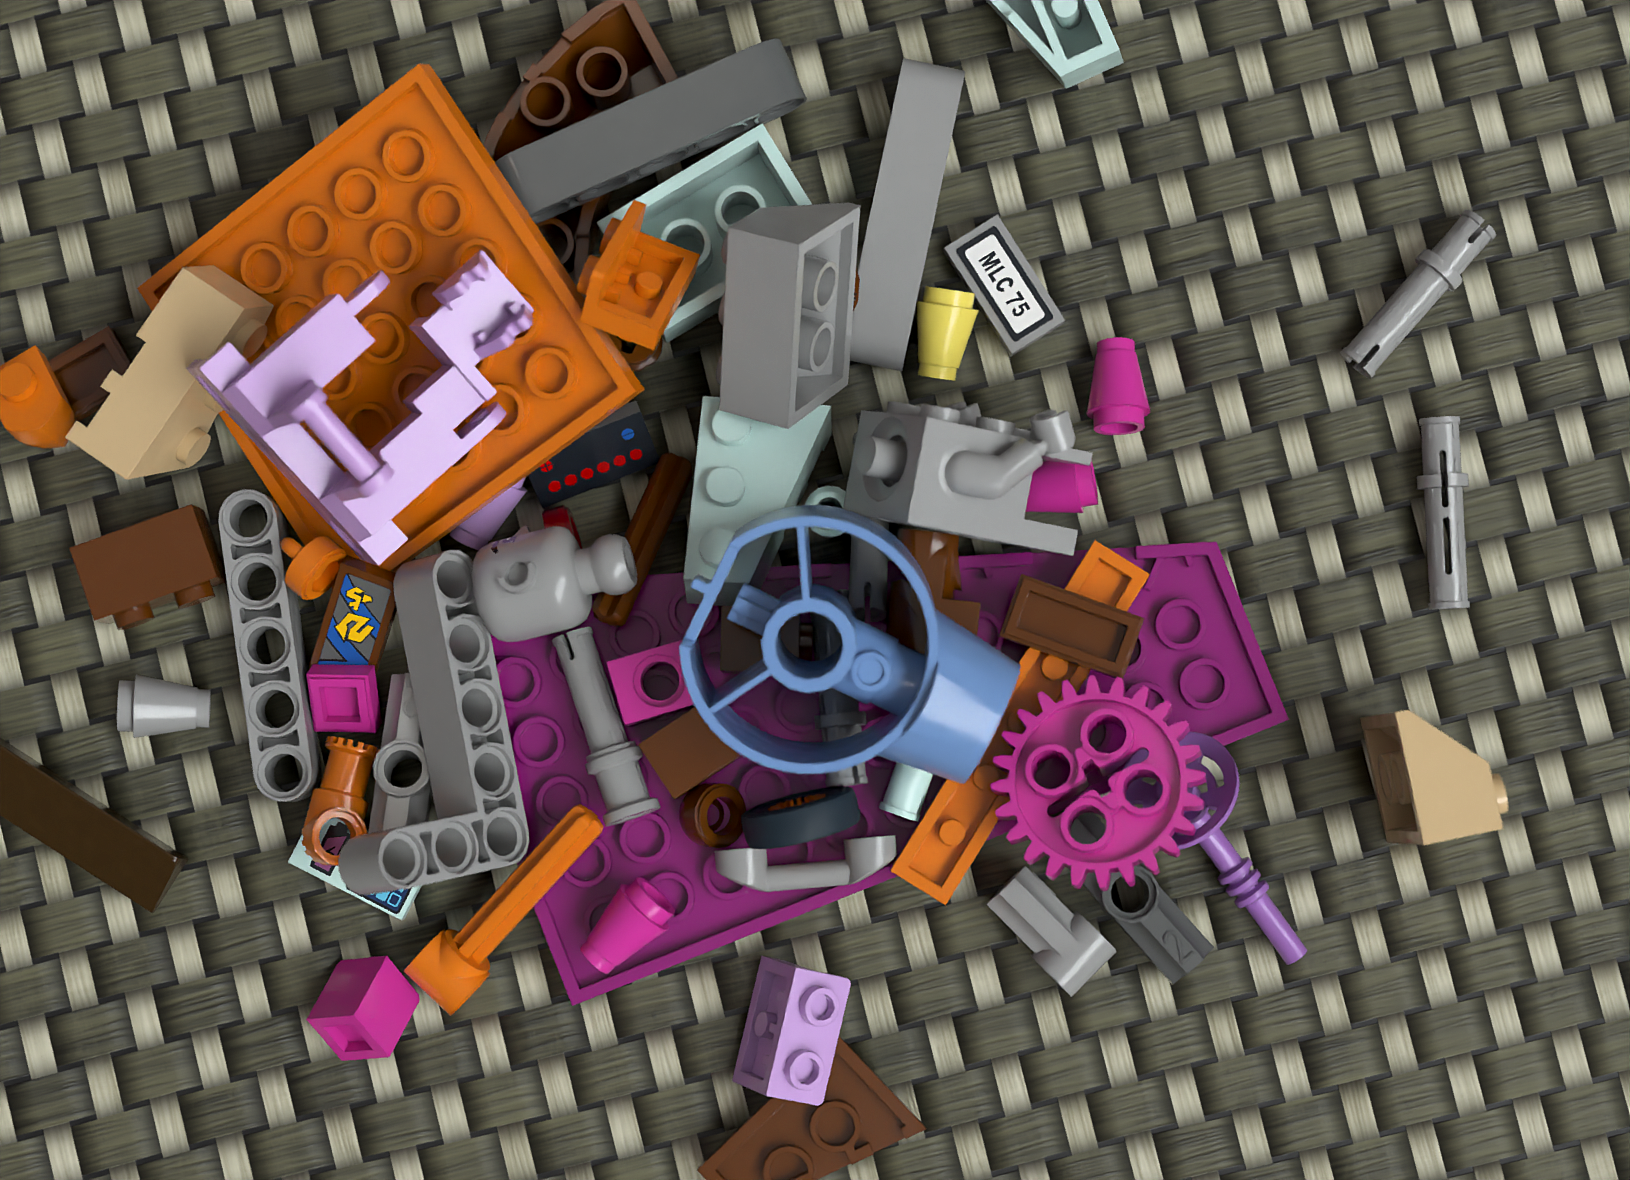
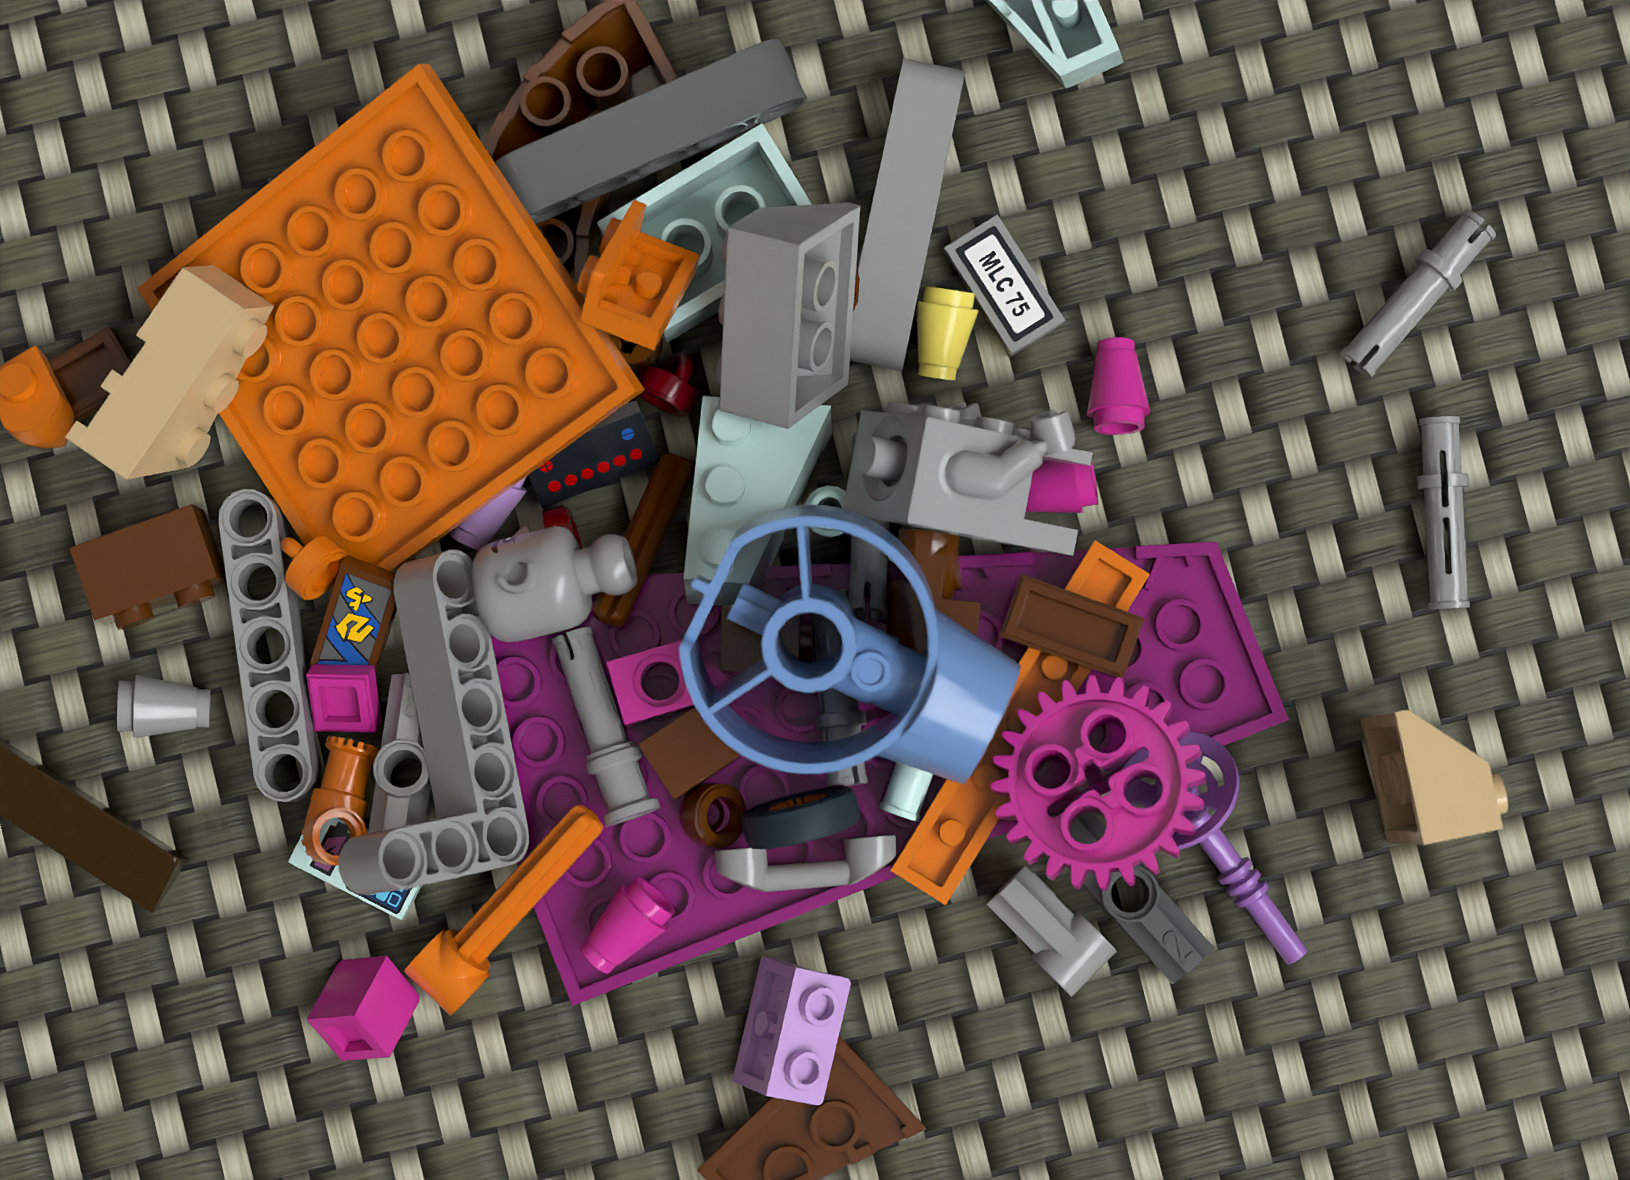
(286, 382): lavender container -> none
(668, 386): none -> dark red tile

